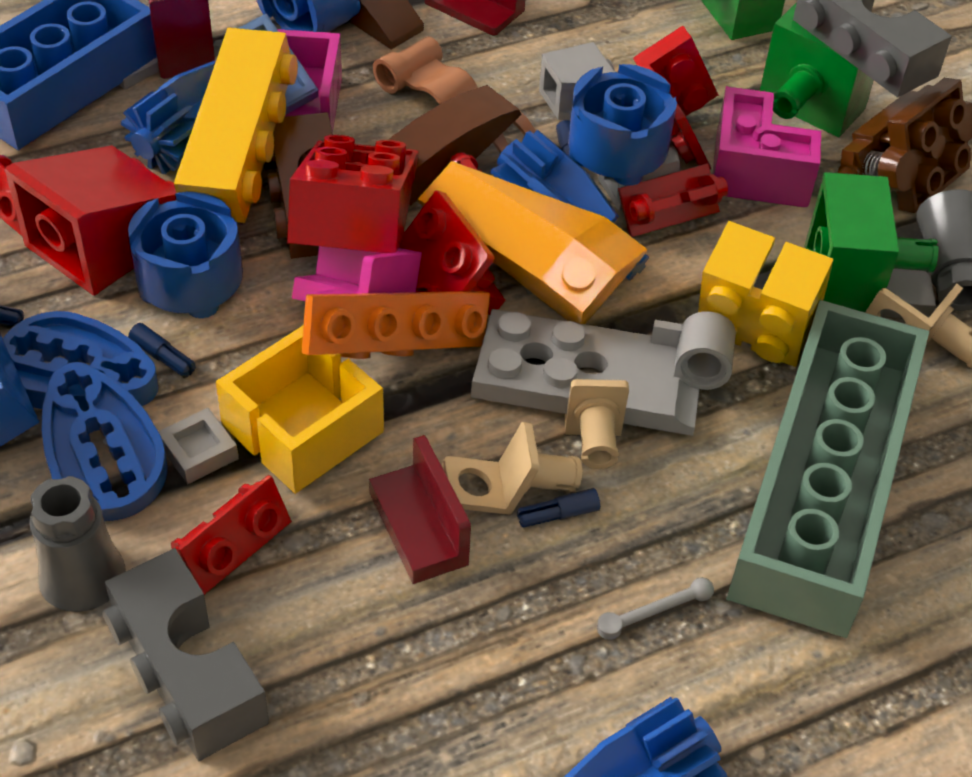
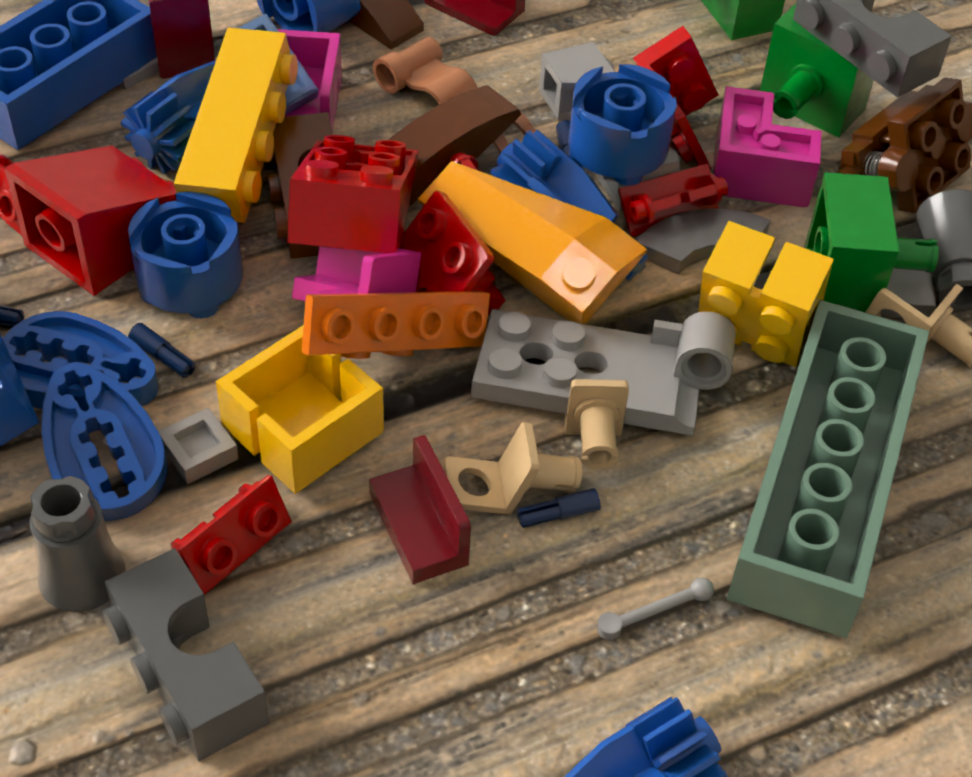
(693, 235): none -> flat silver tile

